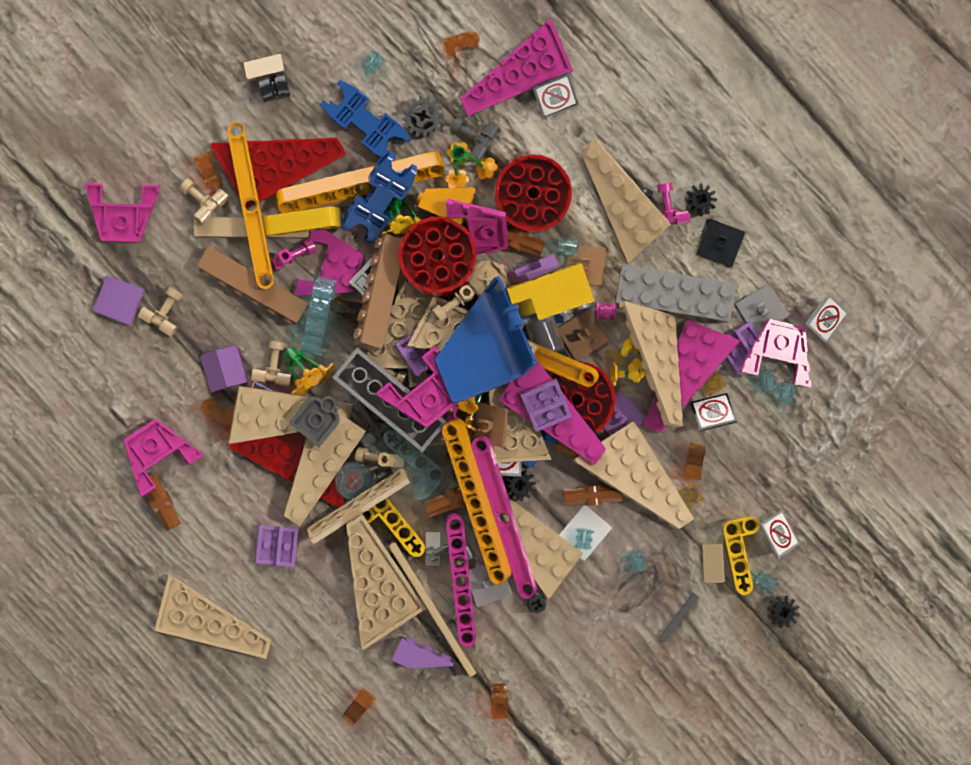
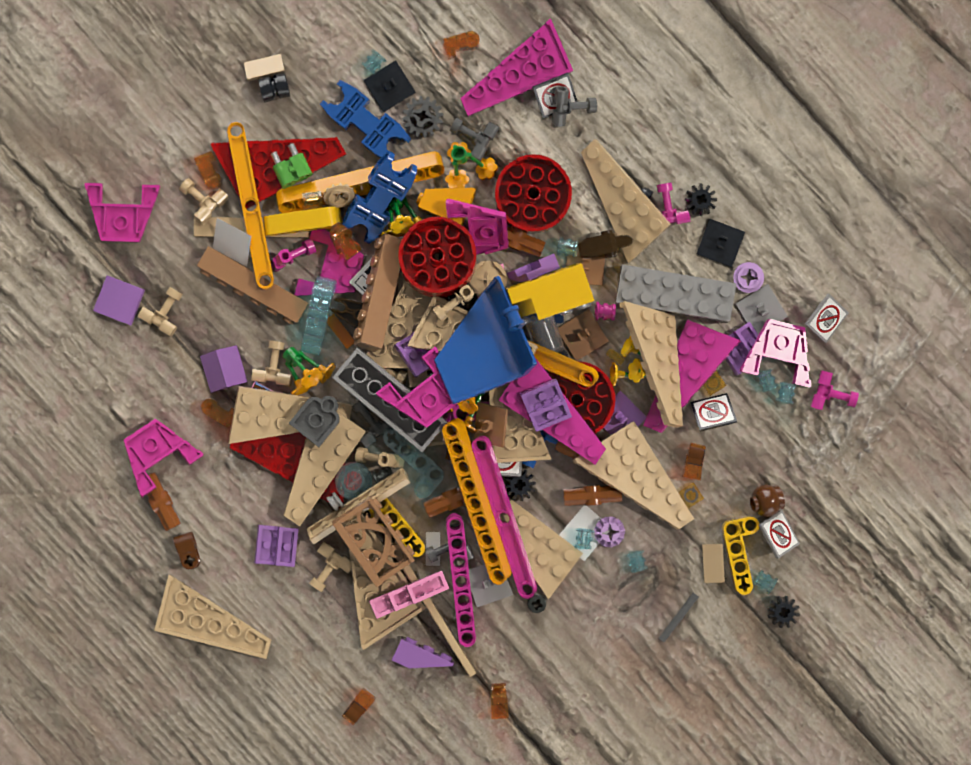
(187, 546): none -> reddish brown piece
(231, 242): none -> white sticker
(292, 170): none -> bright green piece
(311, 200): none -> clear yellow tile
(333, 561): none -> tan bar
(335, 501): none -> light grey bush
(339, 200): none -> tan gear
(340, 331): none -> orange window
(343, 241): none -> clear orange leg
(373, 567): none -> medium nougat fence
(389, 86): none -> black piece
(409, 594): none -> bright pink slope
(565, 106): none -> dark grey bar
(603, 525): none -> lavender gear
(604, 244): none -> dark brown hinge
(755, 271): none -> lavender gear
(767, 500): none -> reddish brown piece
(826, 391): none -> dark pink bar

